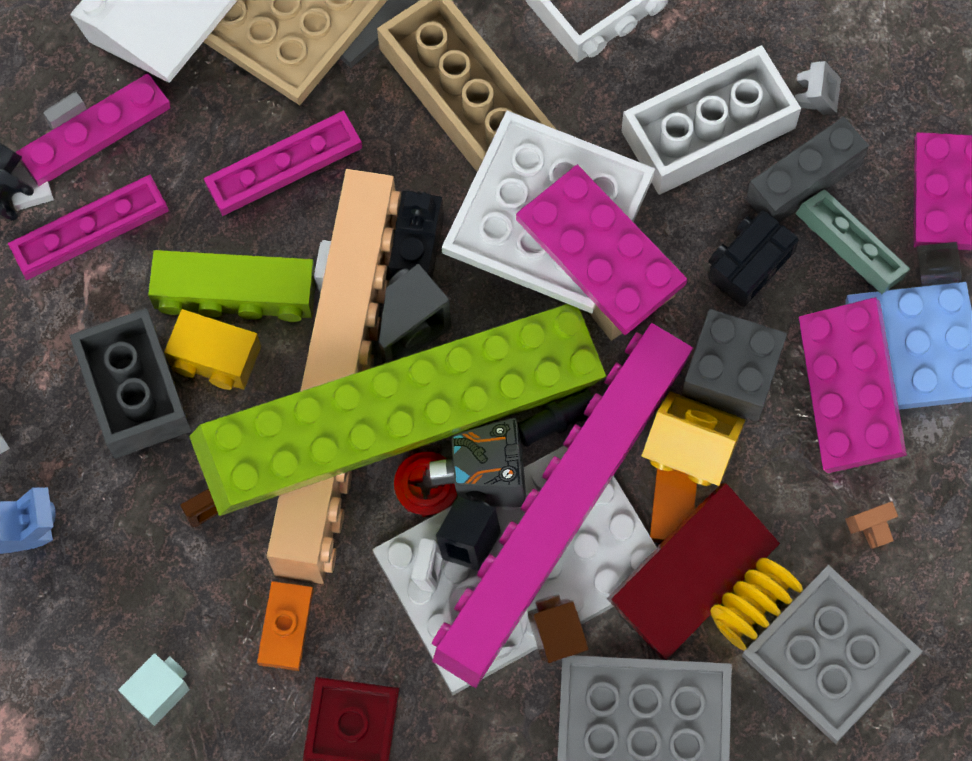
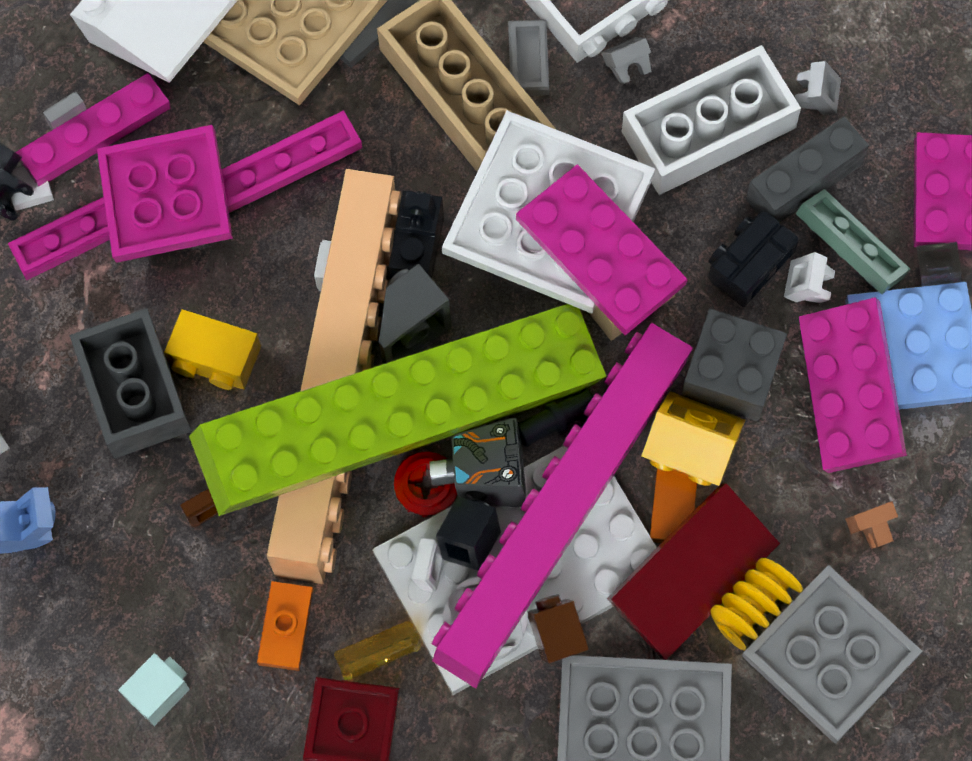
(164, 193): none -> dark pink plate
(232, 285): lime brick -> none
(378, 650): none -> clear yellow slope
(529, 55): none -> light grey tile
(624, 54): none -> light grey tile
(807, 277): none -> white tile

